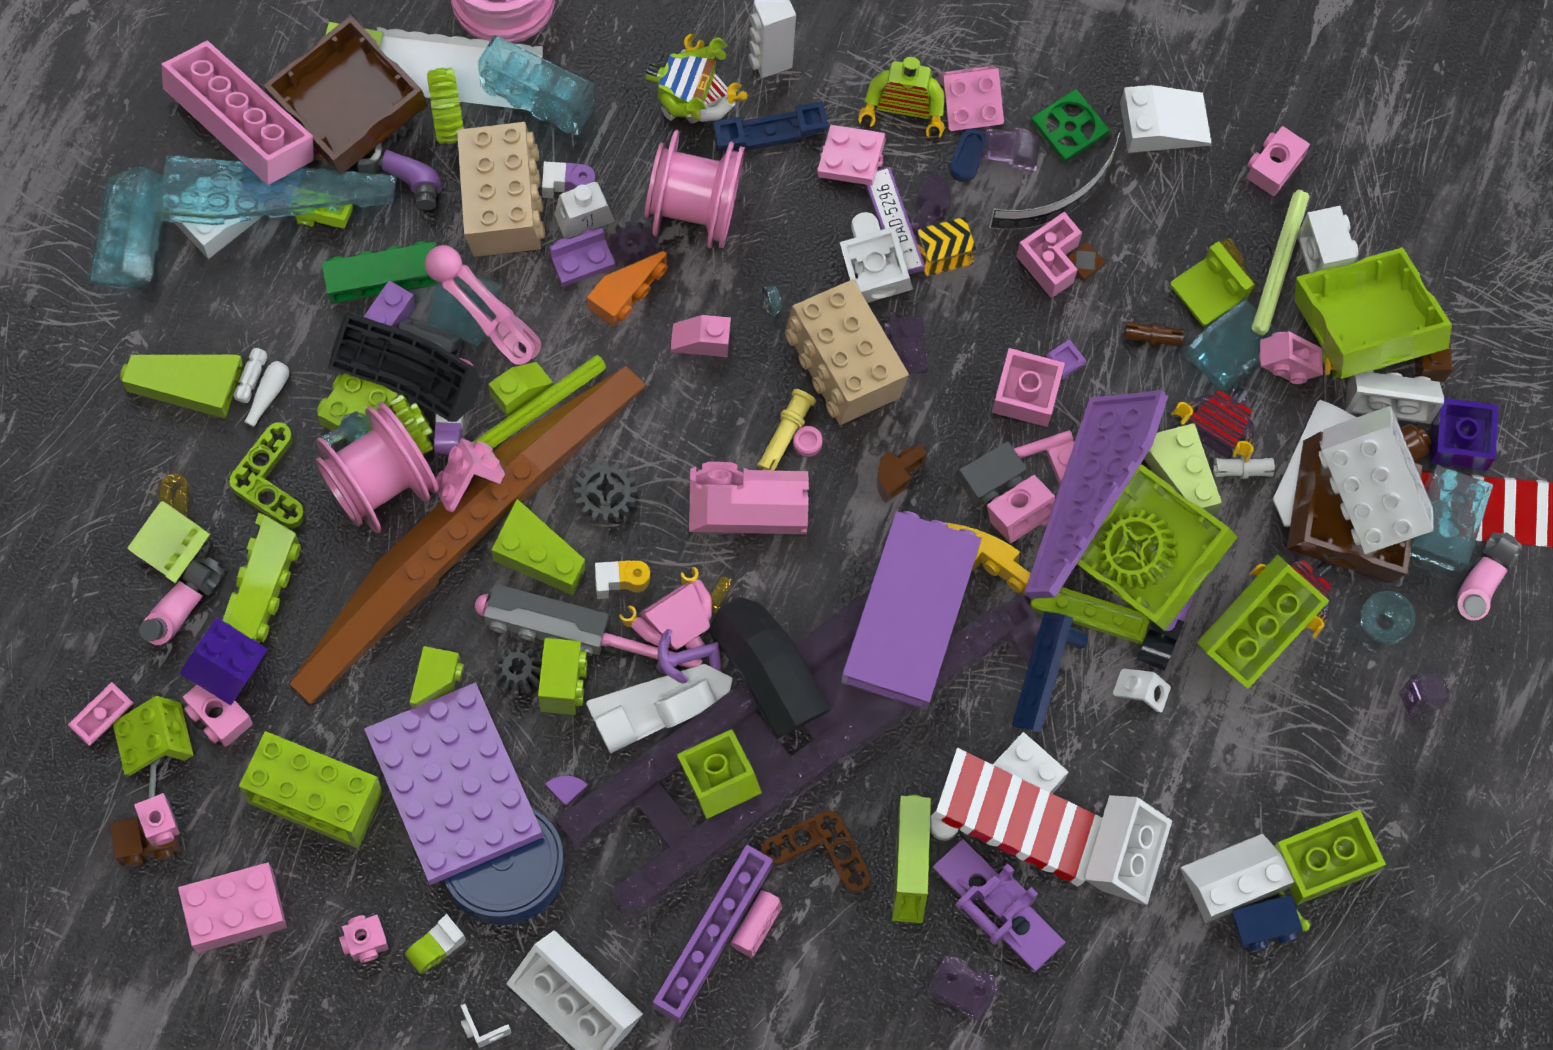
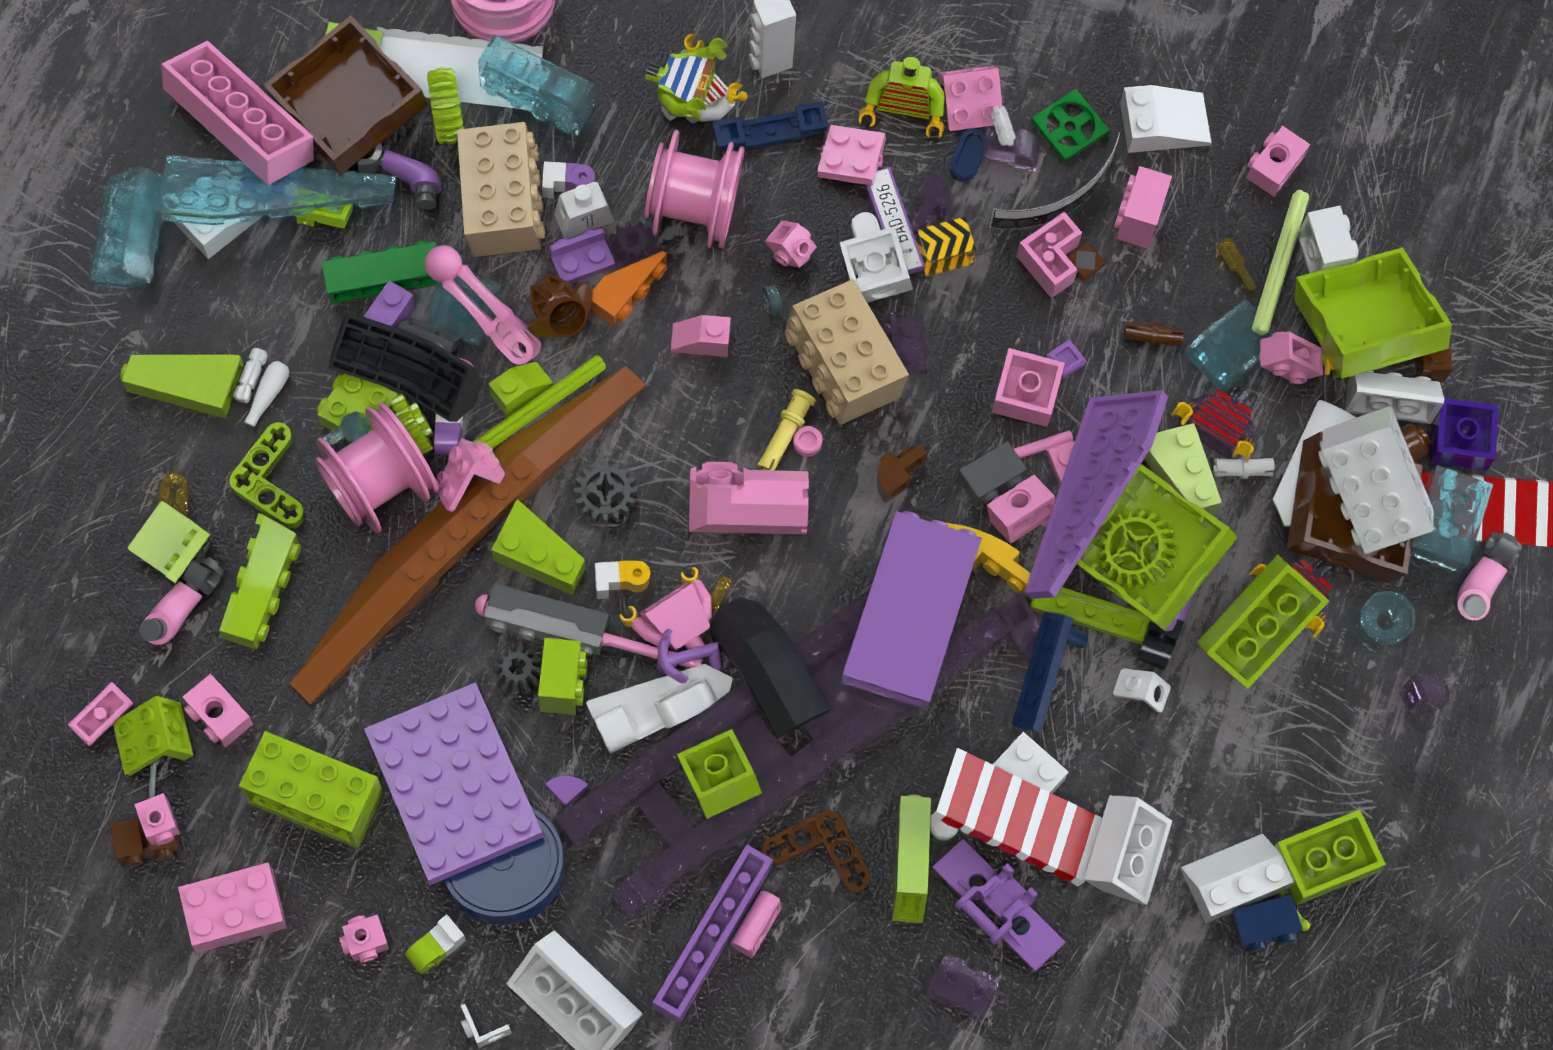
(223, 661): dark purple brick -> none
(435, 675): lime slope -> none
(555, 300): none -> reddish brown piece
(791, 244): none -> bright pink brick
(1003, 126): none -> white axle
(1142, 206): none -> bright pink brick
(1213, 285): lime bracket -> none

